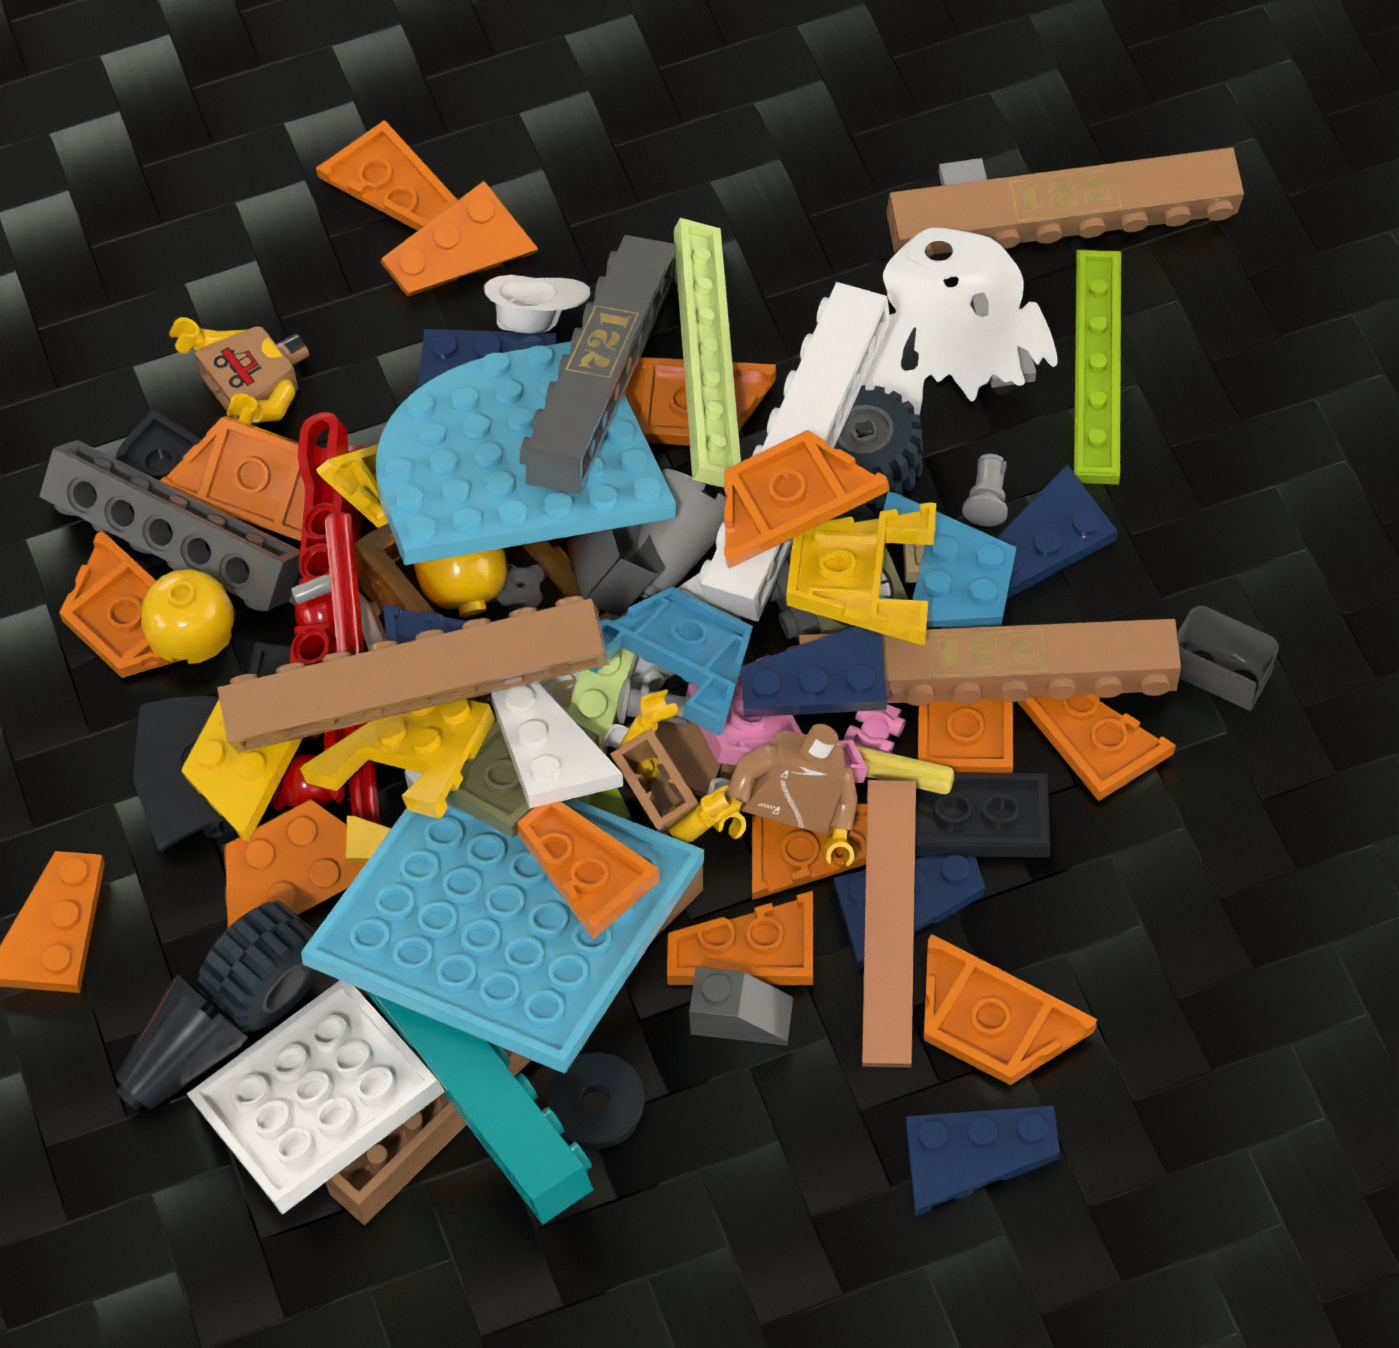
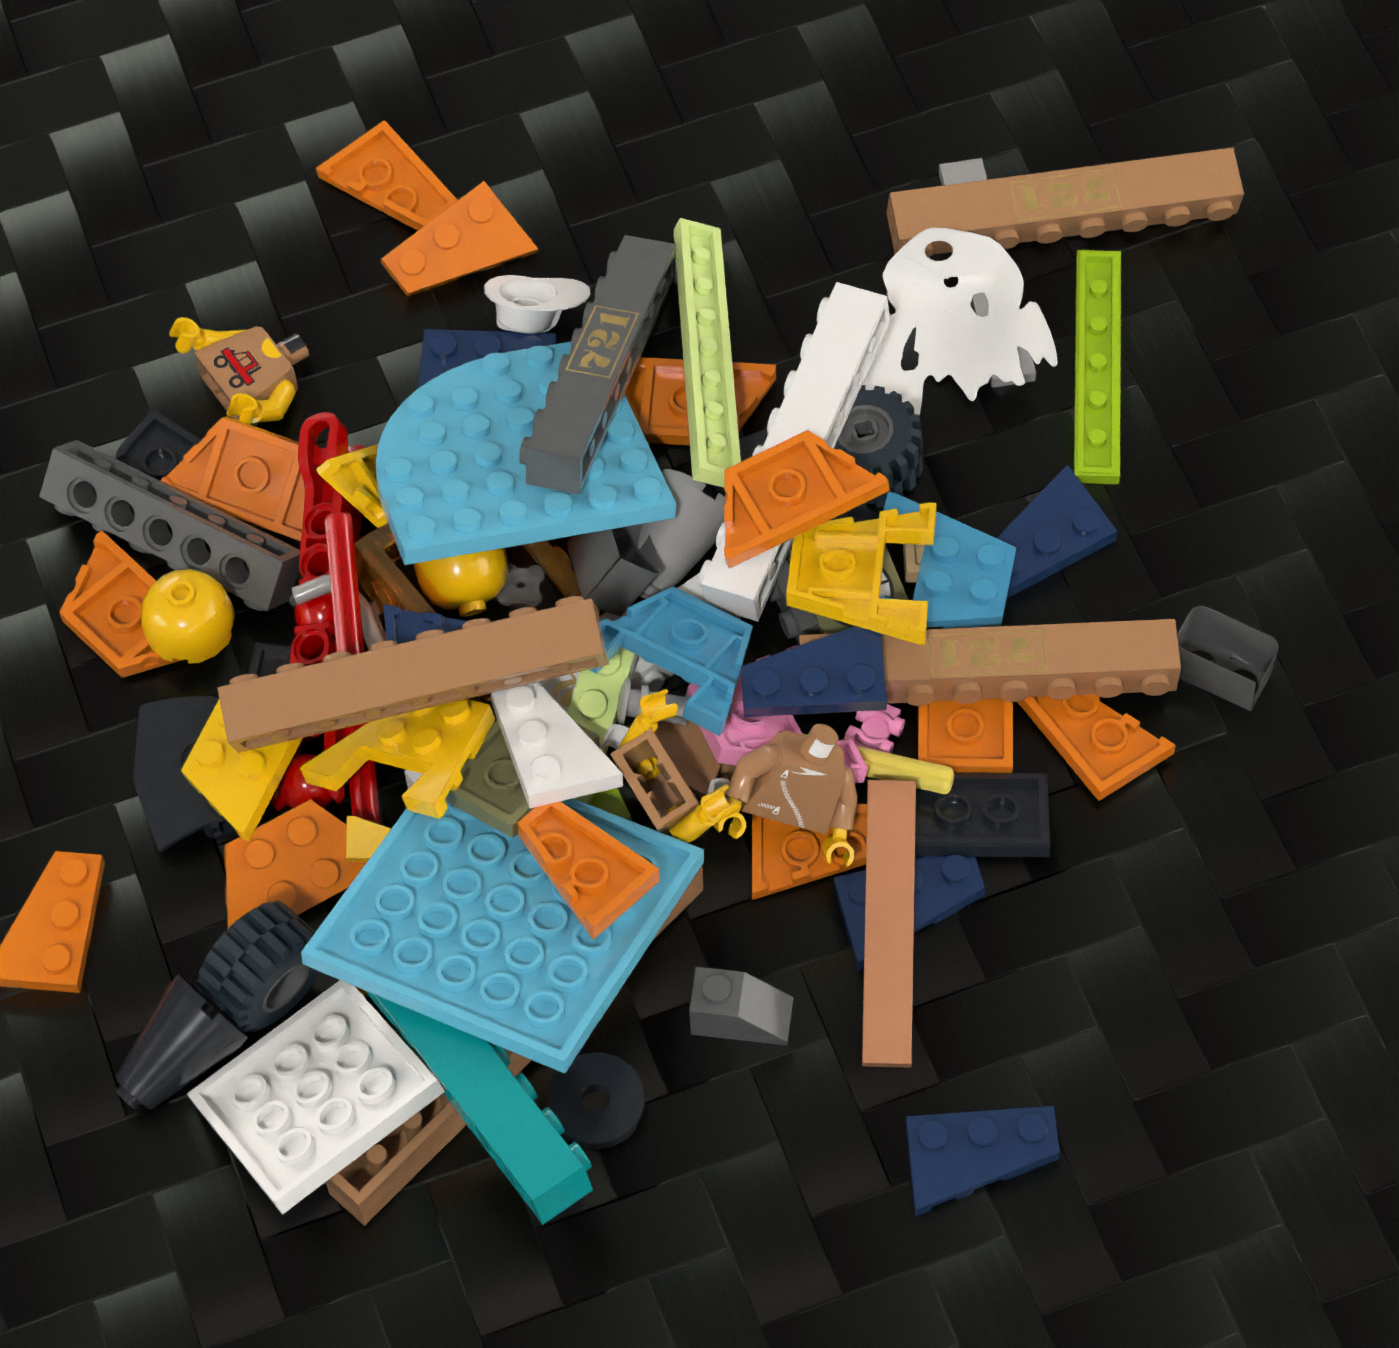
(766, 944): orange wing -> none
(987, 499): light grey pin -> none
(994, 1016): orange wing -> none

